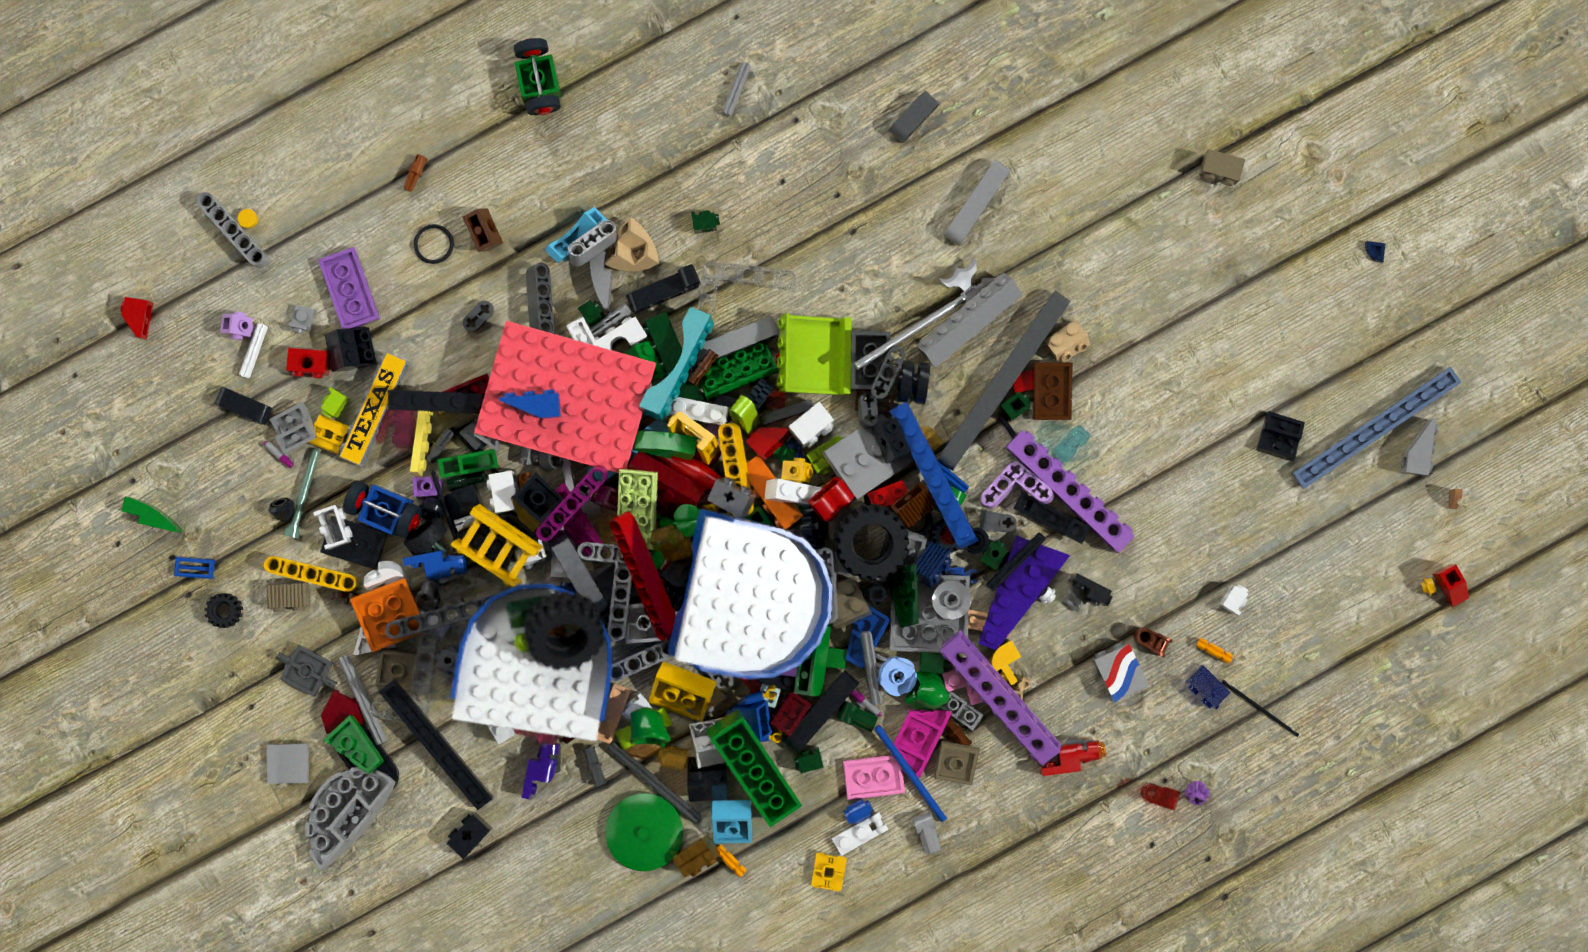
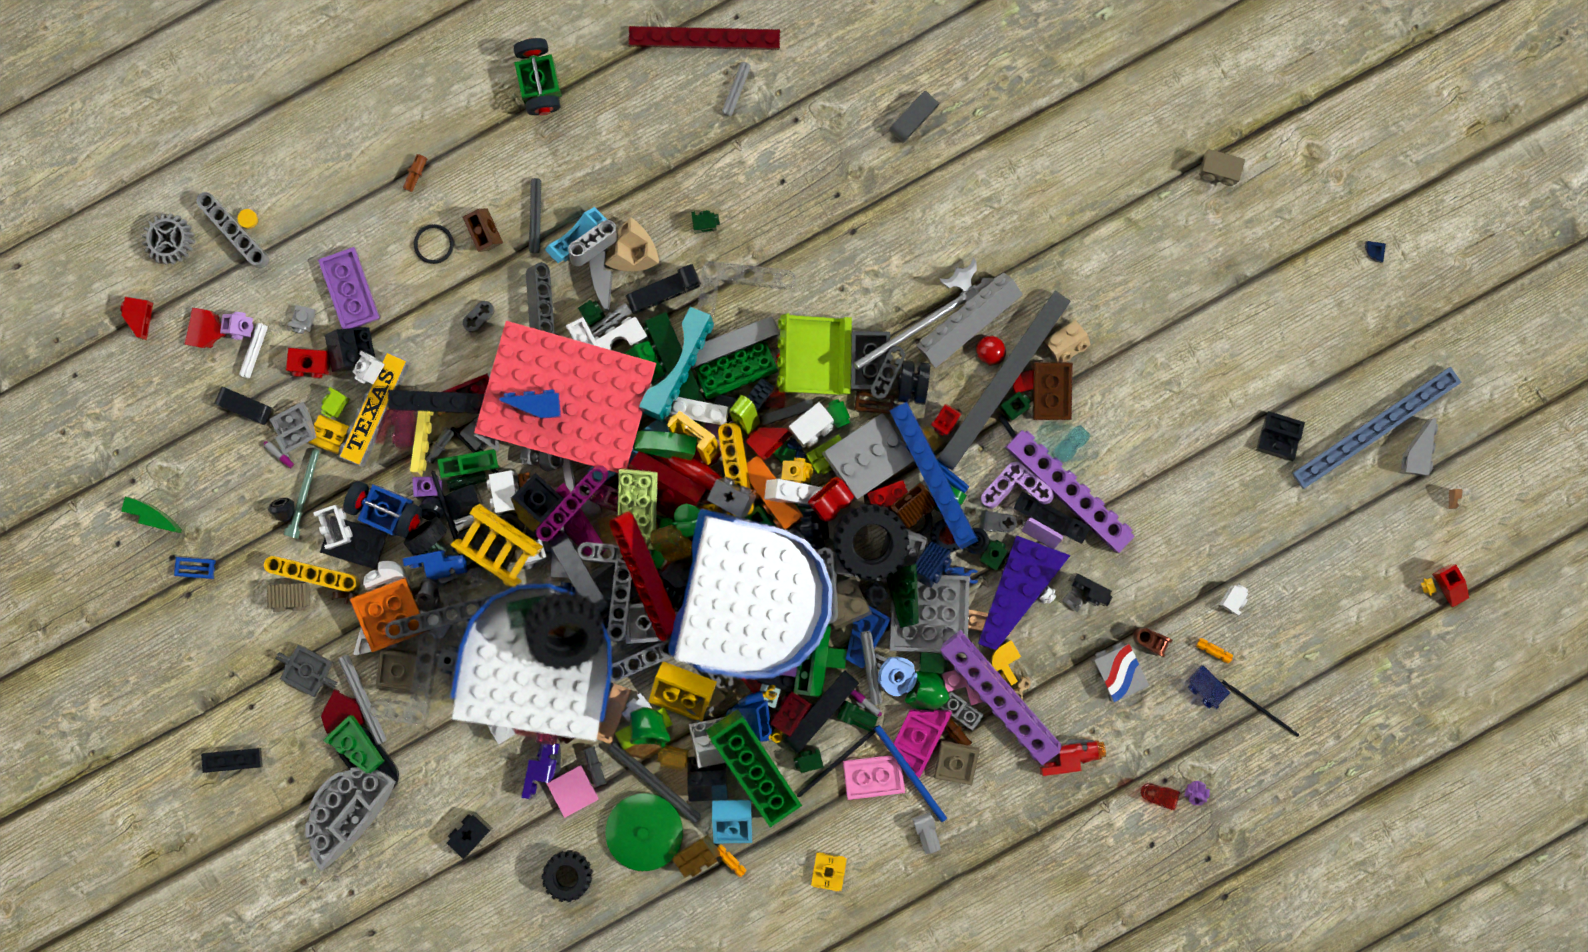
(173, 233): none -> light grey gear
(203, 329): none -> red slope
(213, 616): black tyre -> none
(231, 760): none -> black plate
(287, 763): light grey slope -> none
(367, 368): none -> white brick
(436, 744): black plate -> none
(520, 643): lime plate -> none
(535, 215): none -> dark grey axle
(555, 888): none -> black tyre
(573, 791): none -> bright pink tile
(702, 367): reddish brown pin -> none
(704, 38): none -> dark red plate
(834, 764): none -> black axle
(839, 413): none -> green brick
(858, 811): blue brick -> none
(859, 834): white plate -> none
(863, 411): dark grey beam -> none
(891, 440): black brick -> none
(946, 420): none -> red bracket
(951, 610): light grey dish -> none
(977, 202): light grey beam -> none
(991, 350): none -> red hair
(1016, 561): black axle -> none
(1042, 533): none -> lavender slope

